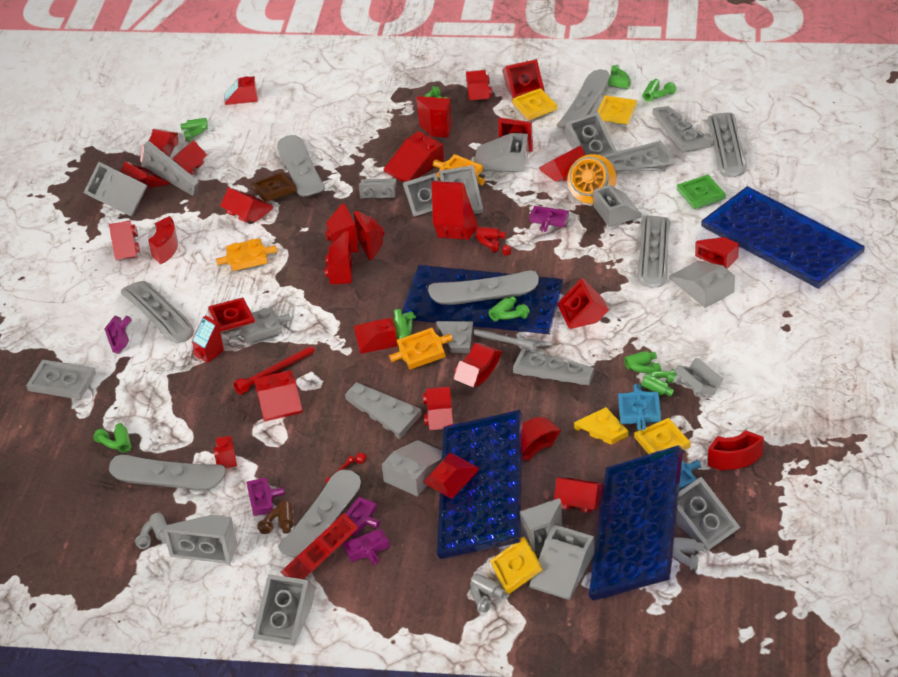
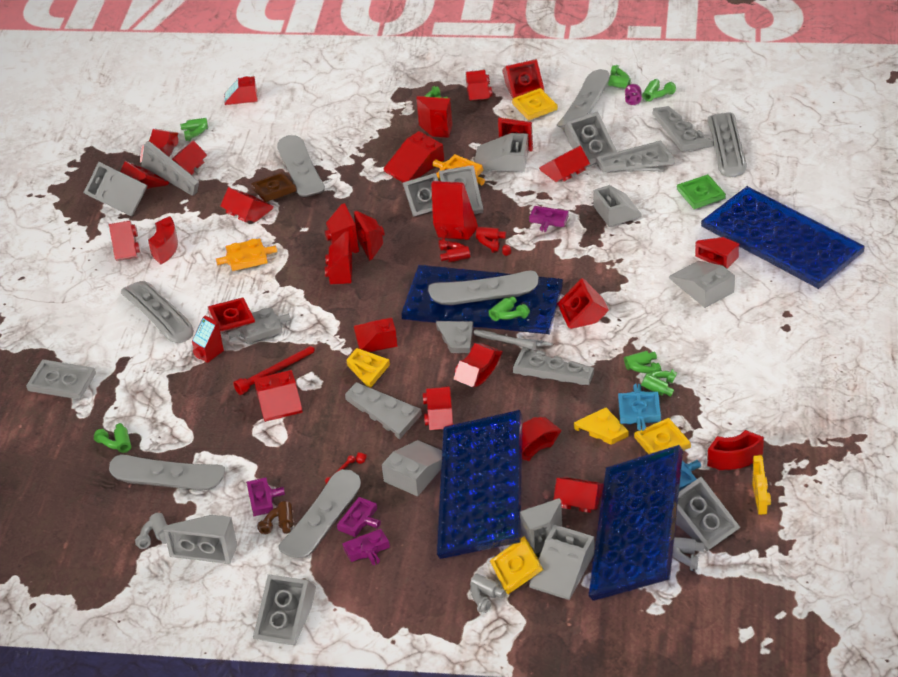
(117, 333): magenta plate -> none
(225, 452): red brick -> none
(320, 548): red slope -> none
(367, 366): none -> yellow wing
(377, 188): light grey bracket -> none
(403, 323): bright green plant -> none
(421, 348): light orange plate -> none
(450, 475): red slope -> none
(456, 253): none -> red plant
(590, 174): light orange piece -> none
(617, 109): yellow plate -> none
(630, 97): none -> magenta wheel
(653, 251): light grey piece -> none
(700, 377): light grey bracket -> none
(760, 486): none -> yellow wing

